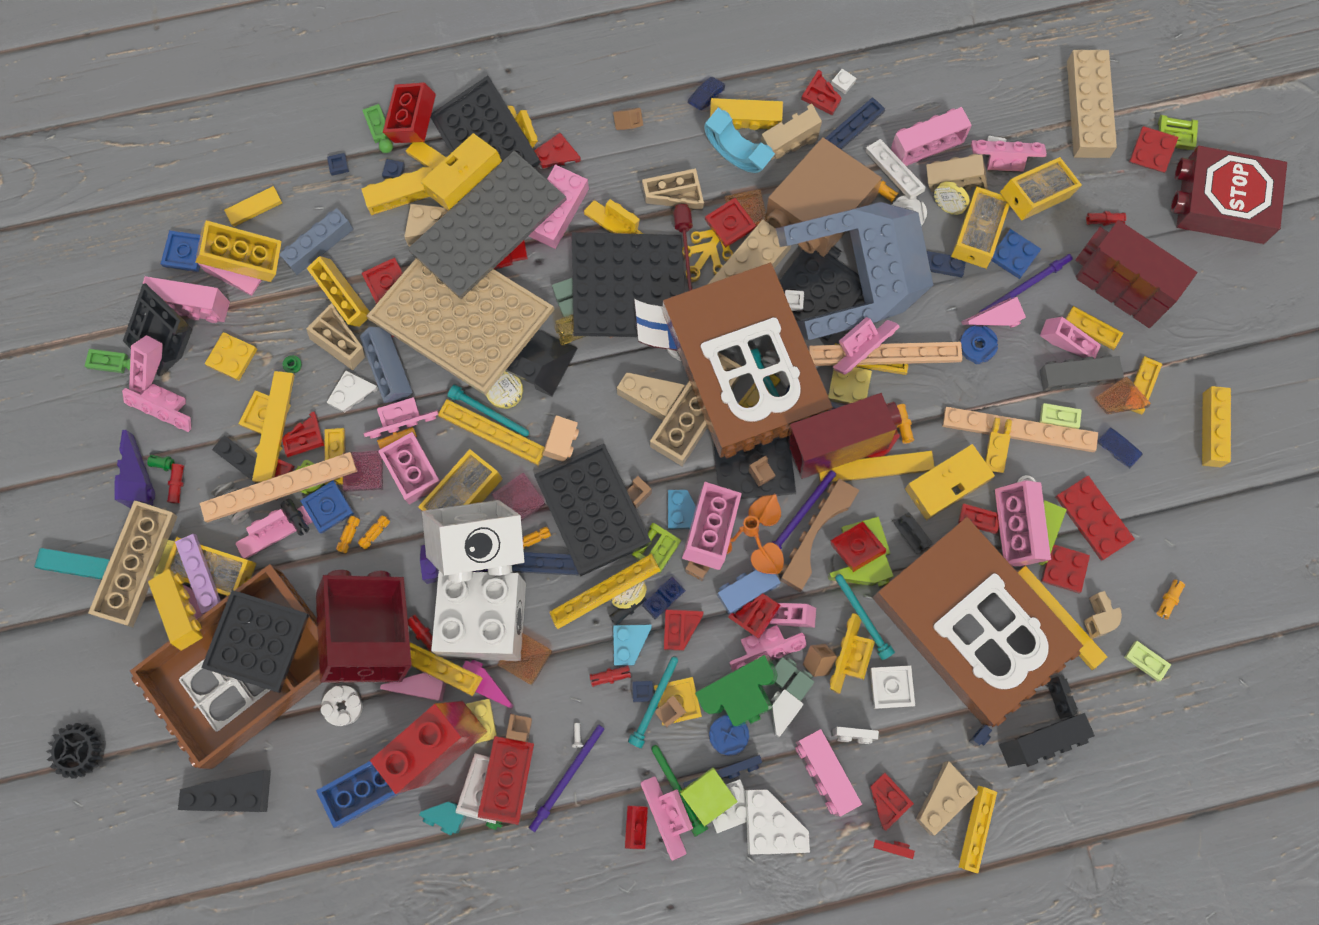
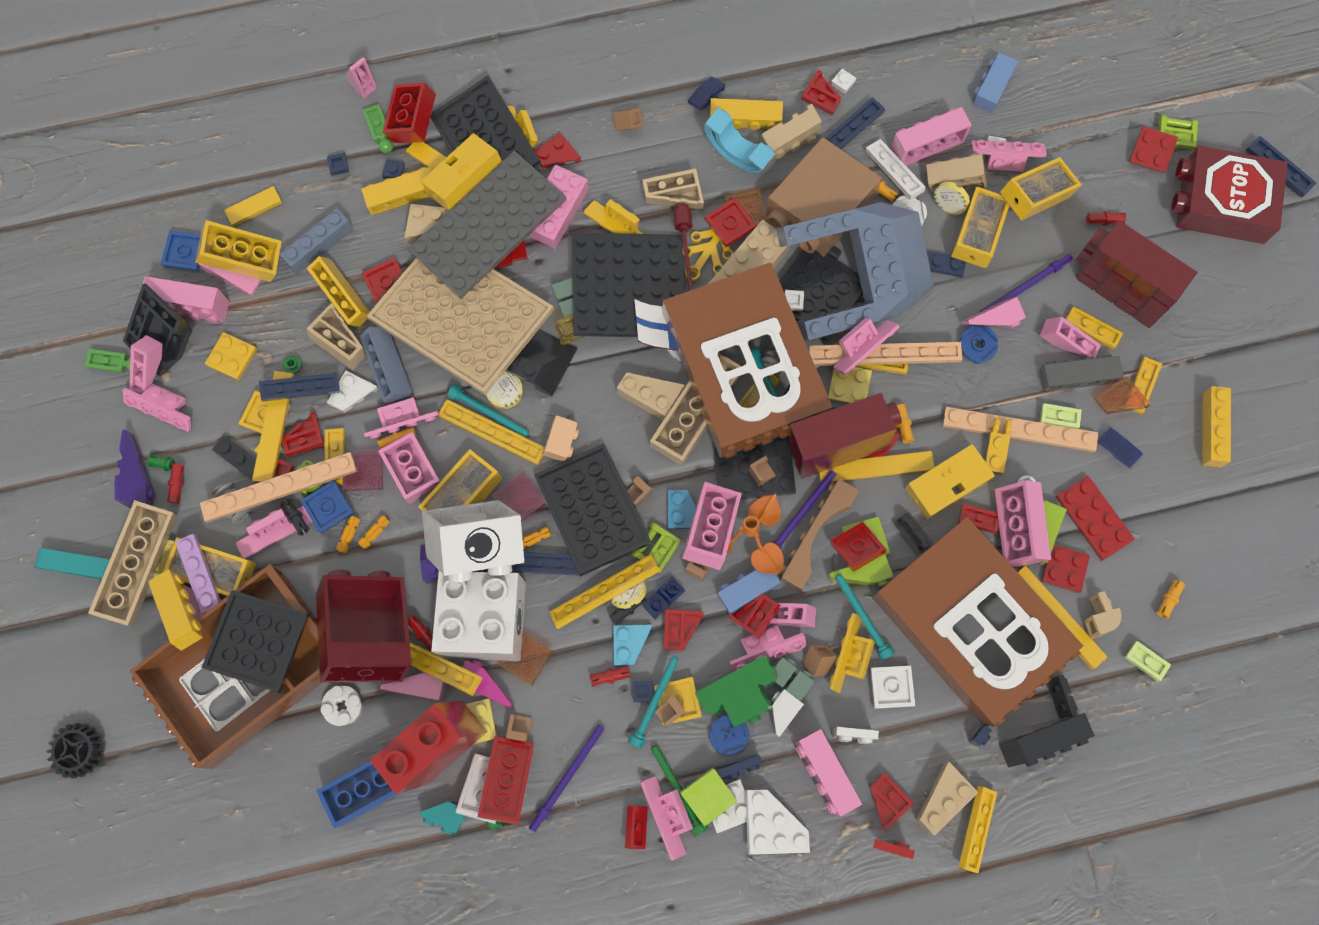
(234, 794): black wedge -> none
(299, 387): none -> dark blue plate
(361, 78): none -> bright pink slope
(577, 736): white piece -> none
(994, 82): none -> medium blue brick
(1015, 254): blue plate -> none
(1091, 104): tan brick -> none
(1295, 177): none -> dark blue plate

